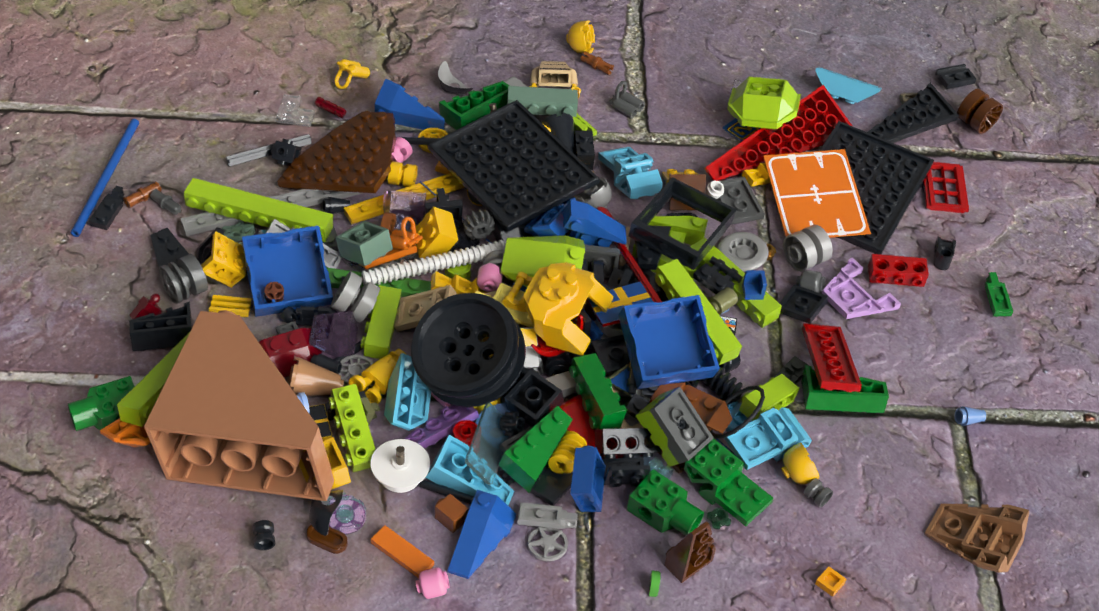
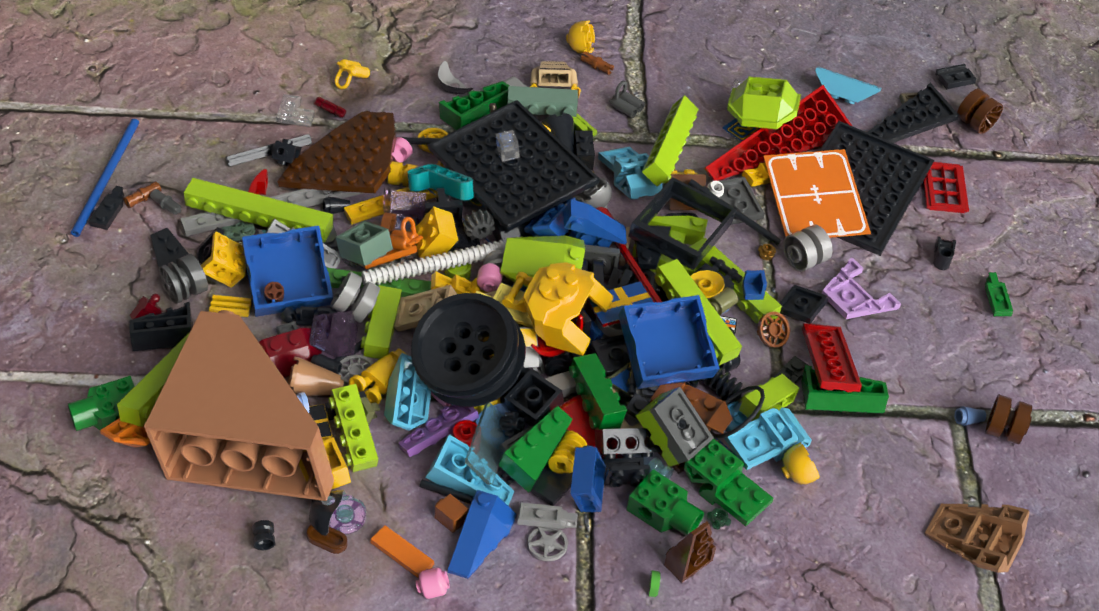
(260, 183): none -> red slope
(400, 465): white piece -> none
(405, 108): blue wedge -> none
(436, 177): none -> teal beam
(507, 145): none -> clear brick
(670, 141): none -> lime brick
(709, 282): none -> yellow dish
(744, 250): light grey wheel -> none
(752, 224): none -> black bar
(773, 329): none -> dark orange wheel
(811, 280): dark grey head -> none
(818, 492): dark grey wheel -> none
(830, 581): light orange tile -> none
(898, 270): red brick -> none
(1016, 420): none -> reddish brown wheel

